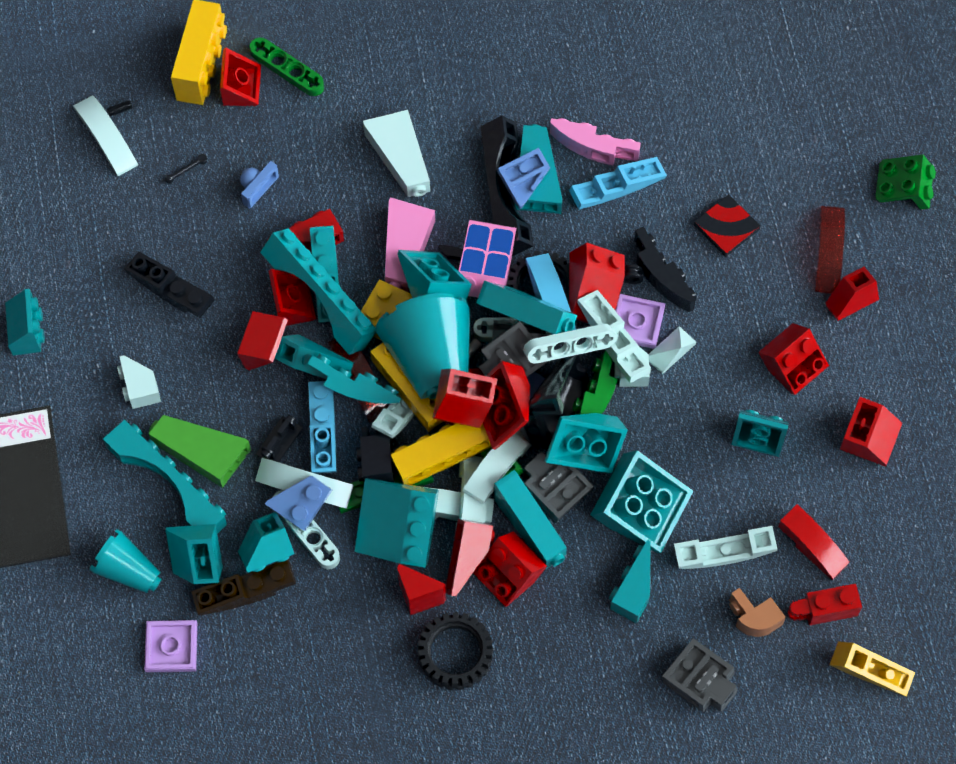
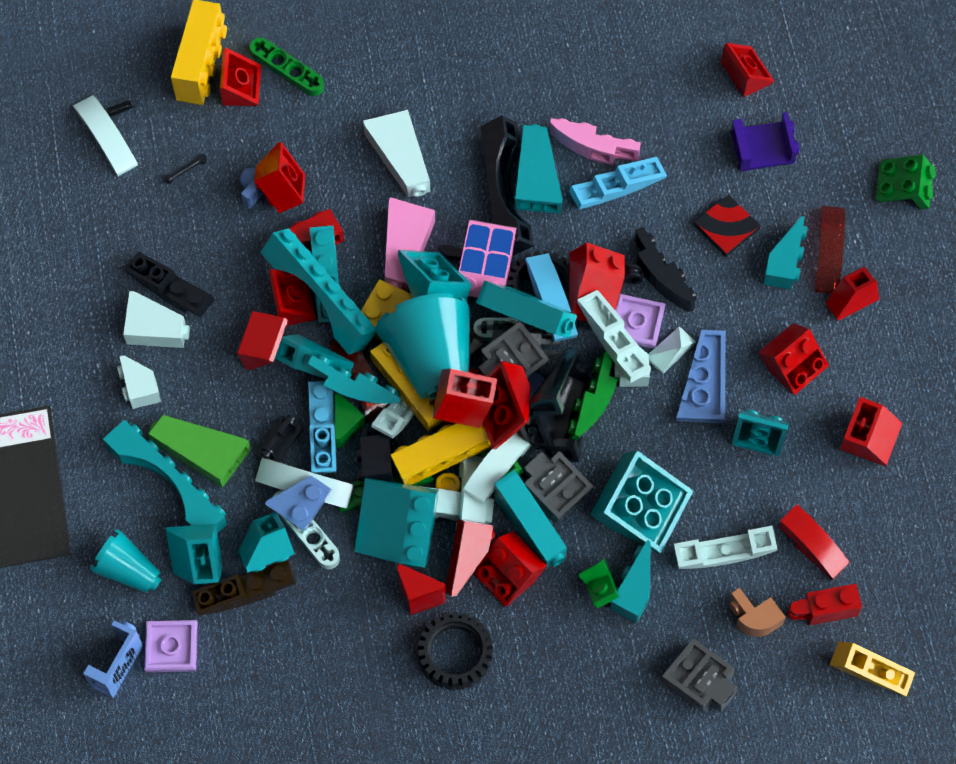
(23, 324): teal slope -> none
(110, 682): none -> medium blue panel
(153, 324): none -> light aqua slope
(280, 179): none -> red slope
(347, 421): none -> green slope
(448, 481): none -> yellow tile
(524, 175): medium blue wing -> none
(542, 348): light aqua beam -> none
(587, 442): teal slope -> none
(599, 583): none -> green slope
(705, 386): none -> medium blue wing
(745, 68): none -> red slope
(764, 144): none -> dark purple panel
(782, 260): none -> teal slope

